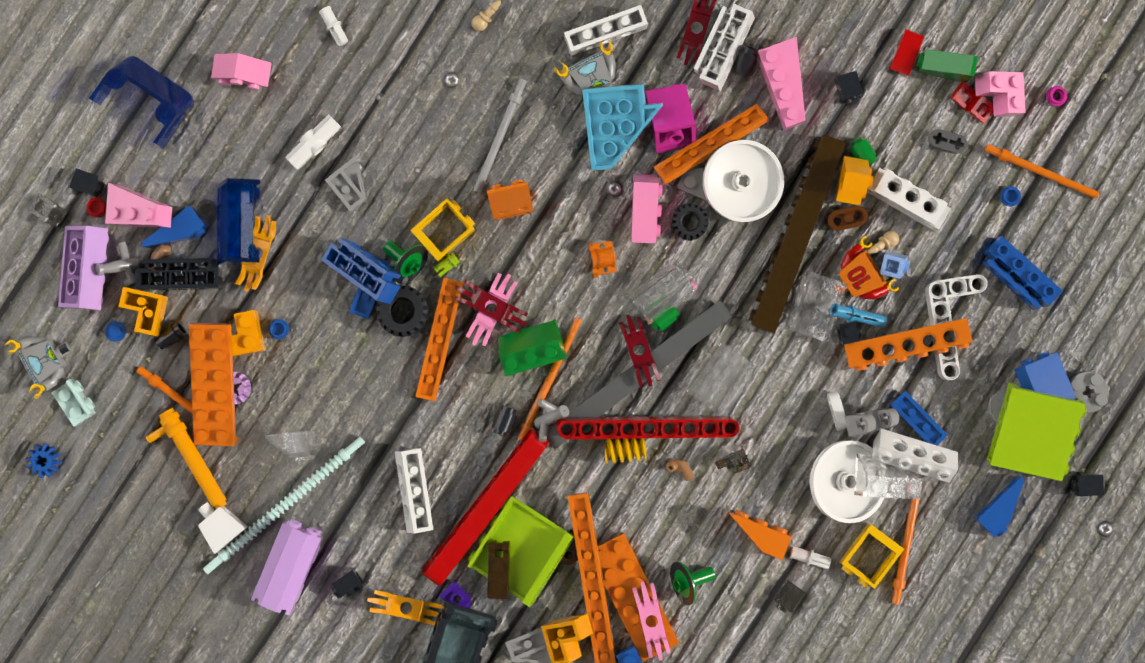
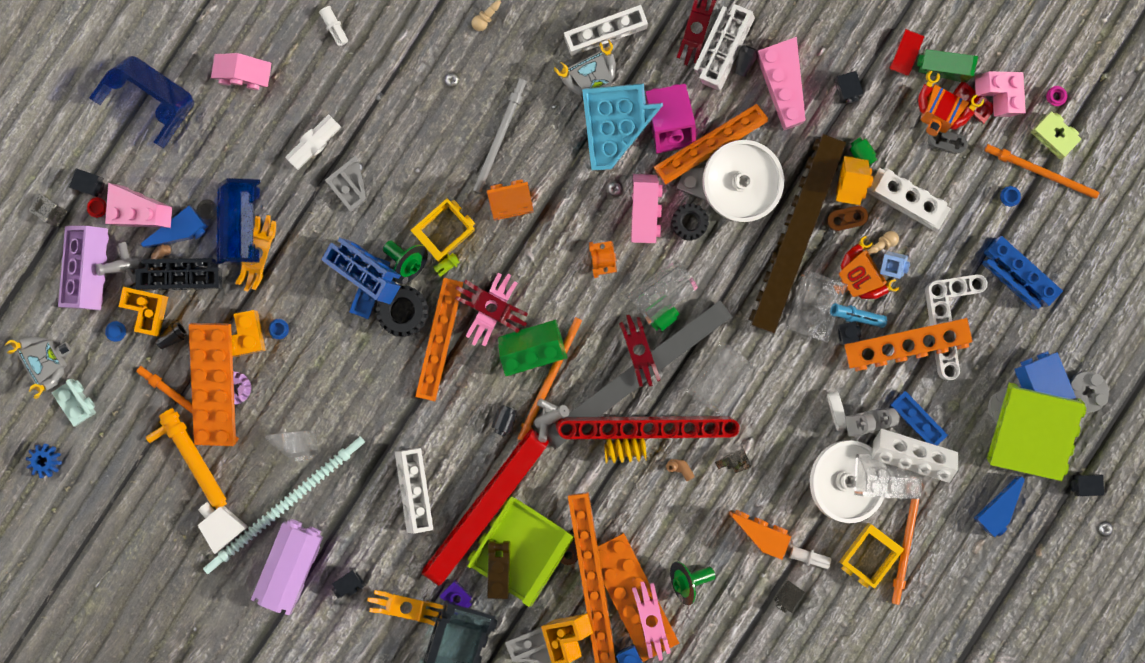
(943, 109): none -> torso
(1045, 132): none -> yellowish green brick

